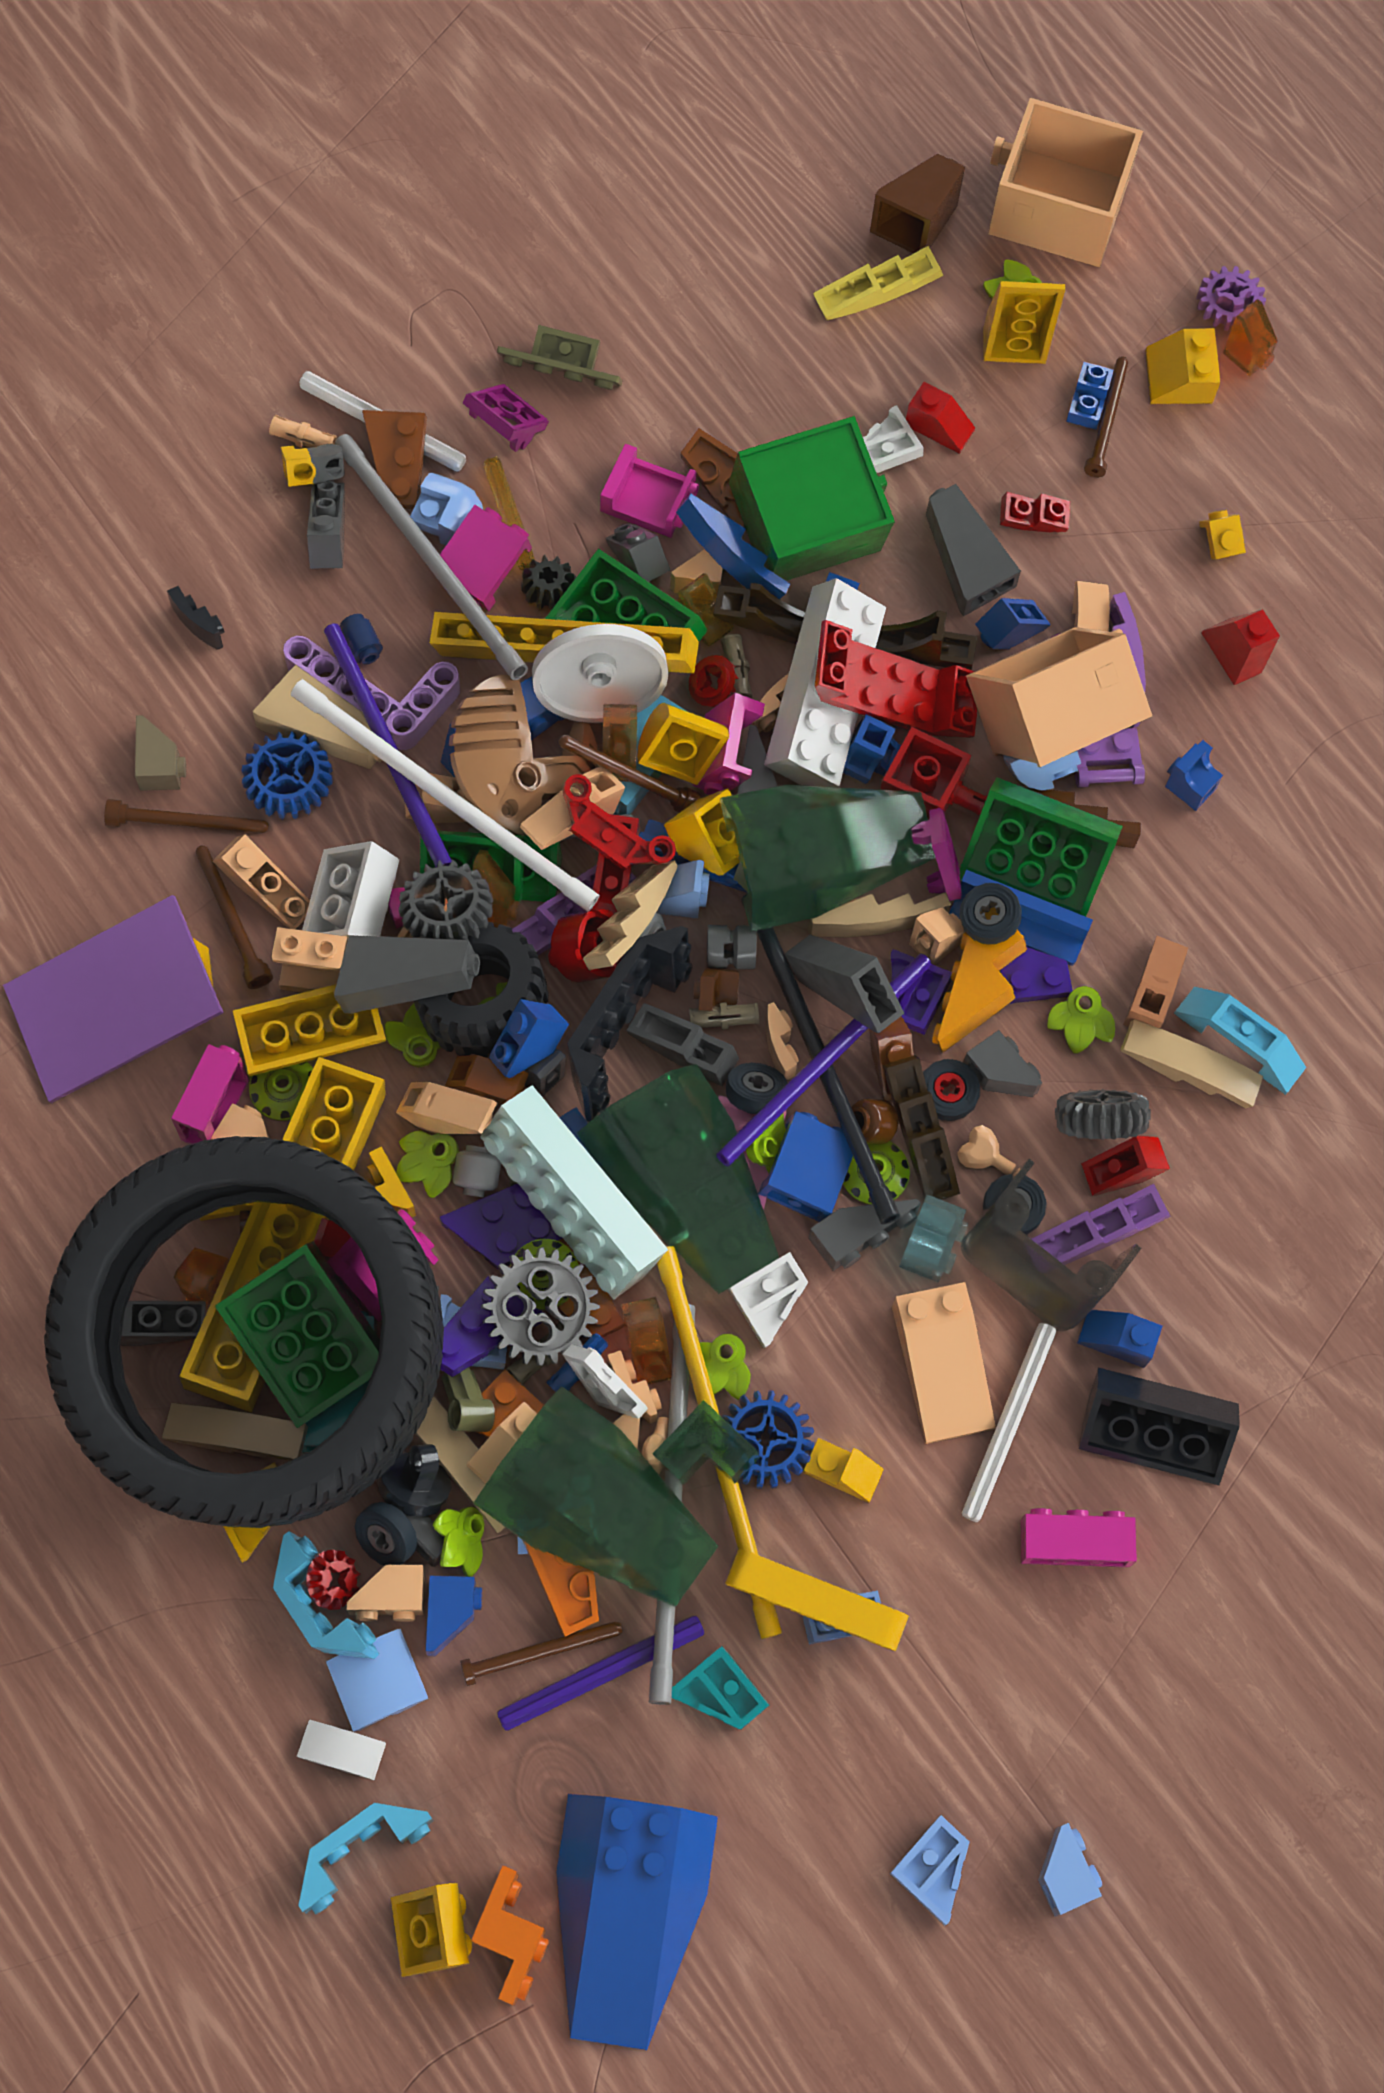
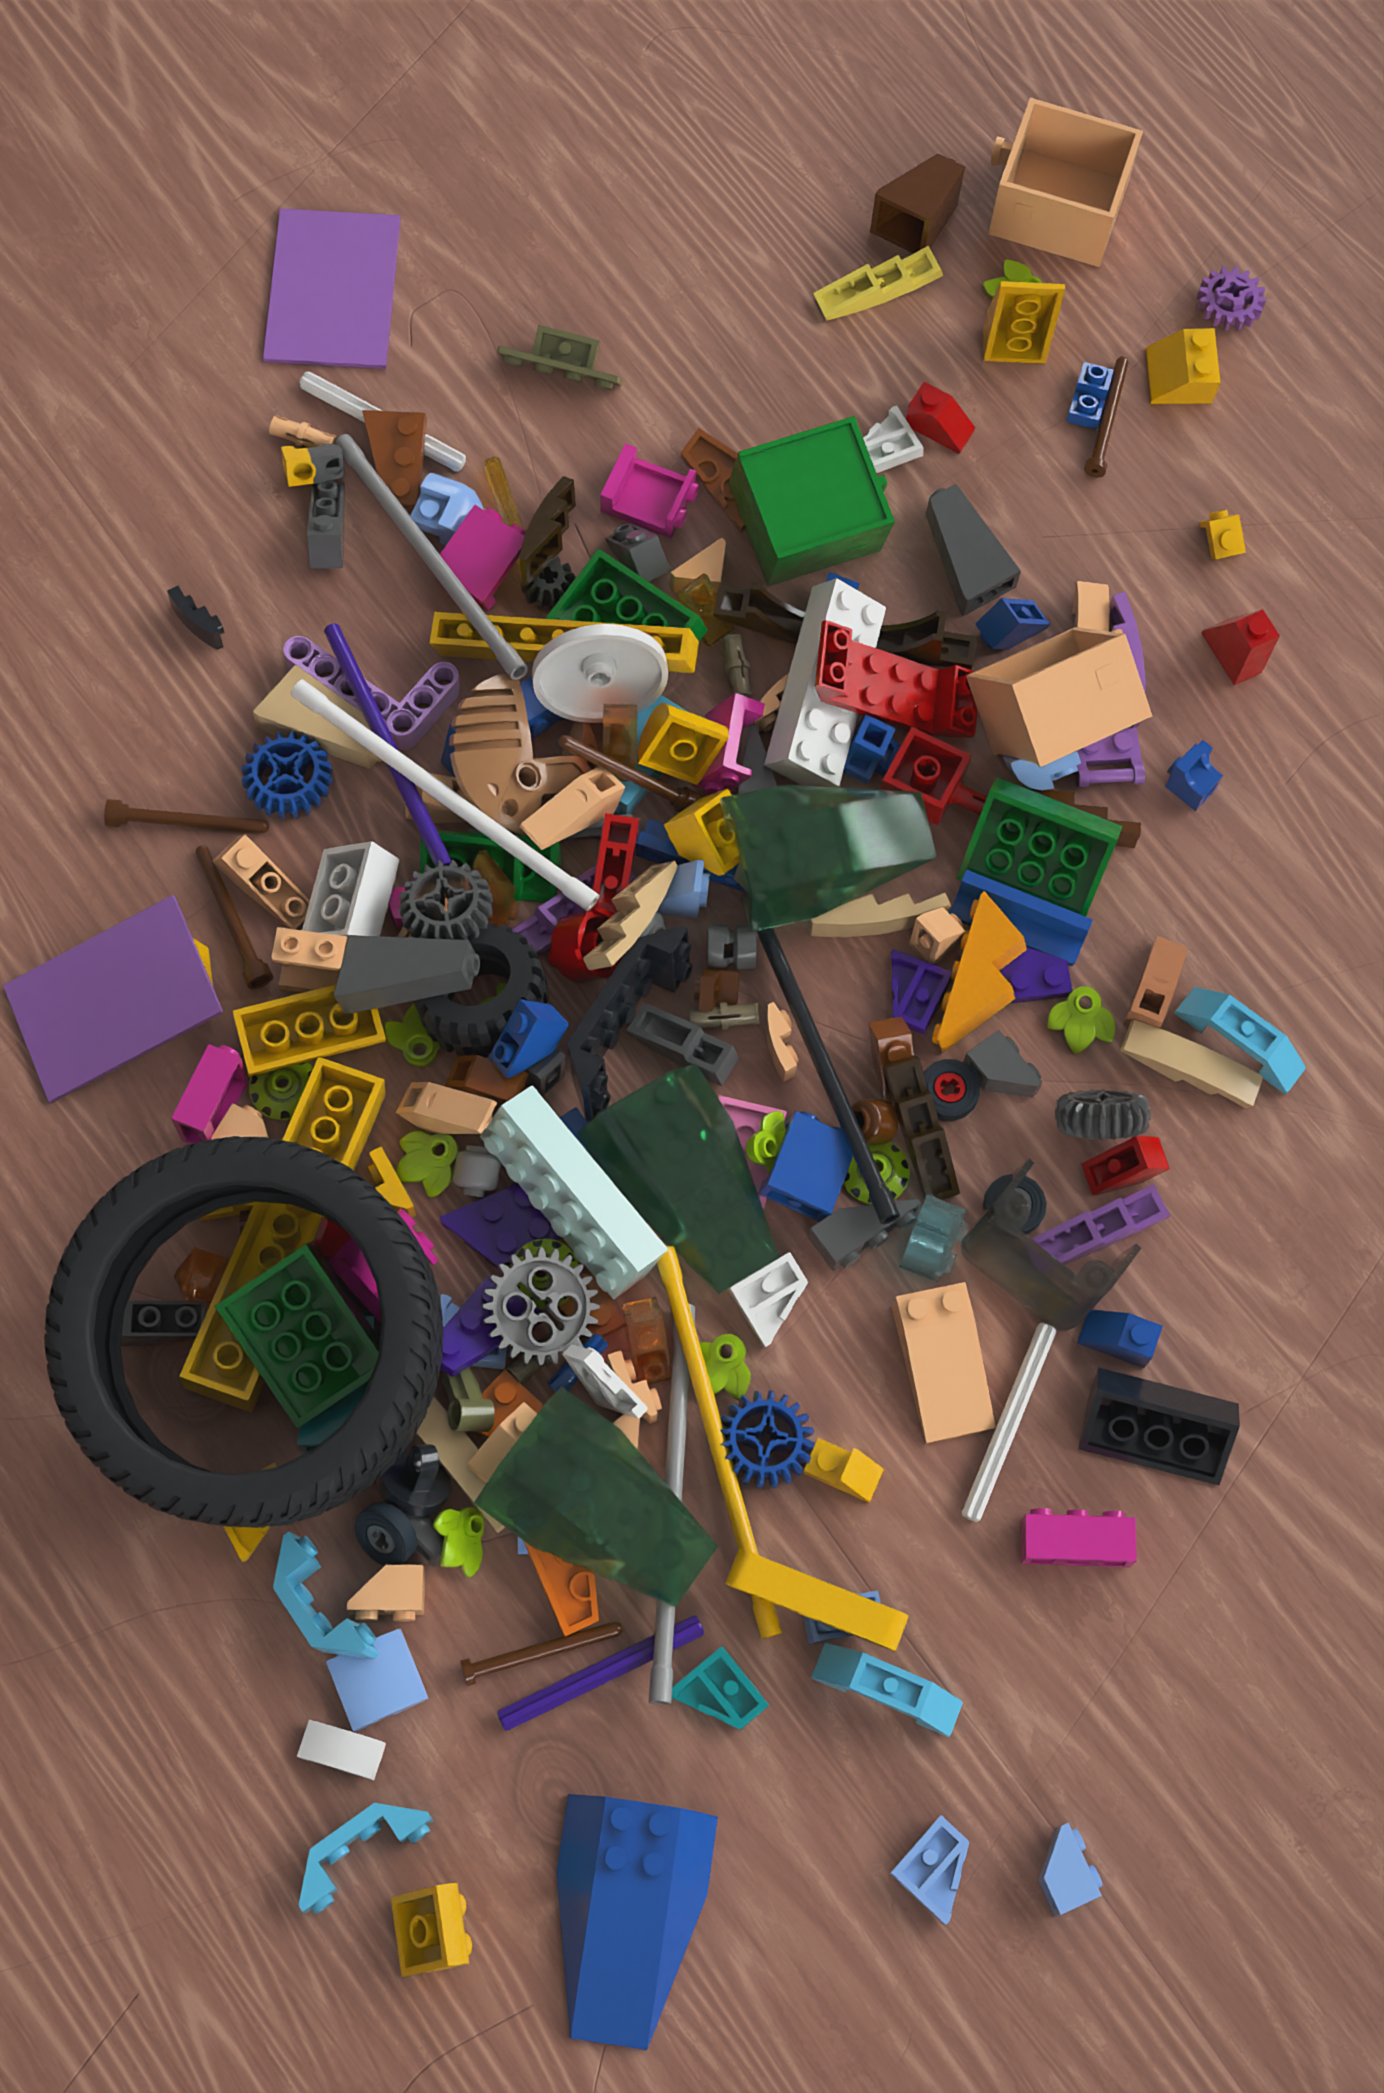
(156, 759): dark tan slope -> none
(234, 1432): tan slope -> none
(319, 1577): red gear -> none
(332, 289): none -> medium lavender piece
(361, 638): dark blue brick -> none
(450, 1609): blue slope -> none
(510, 1936): orange bracket -> none
(527, 418): magenta piece -> none
(545, 531): none -> dark brown slope
(607, 833): red plate -> none
(654, 1441): light nougat rock -> none
(701, 682): red gear -> none
(703, 1438): clear green brick -> none
(723, 542): blue slope -> none
(753, 1086): black bush -> none
(814, 1069): dark purple piece -> none
(846, 980): dark grey slope -> none
(889, 1686): none -> medium azure slope
(938, 833): magenta piece -> none
(981, 900): black bush -> none
(983, 1151): light nougat rock -> none
(1038, 514): red slope -> none
(1251, 339): clear orange slope -> none

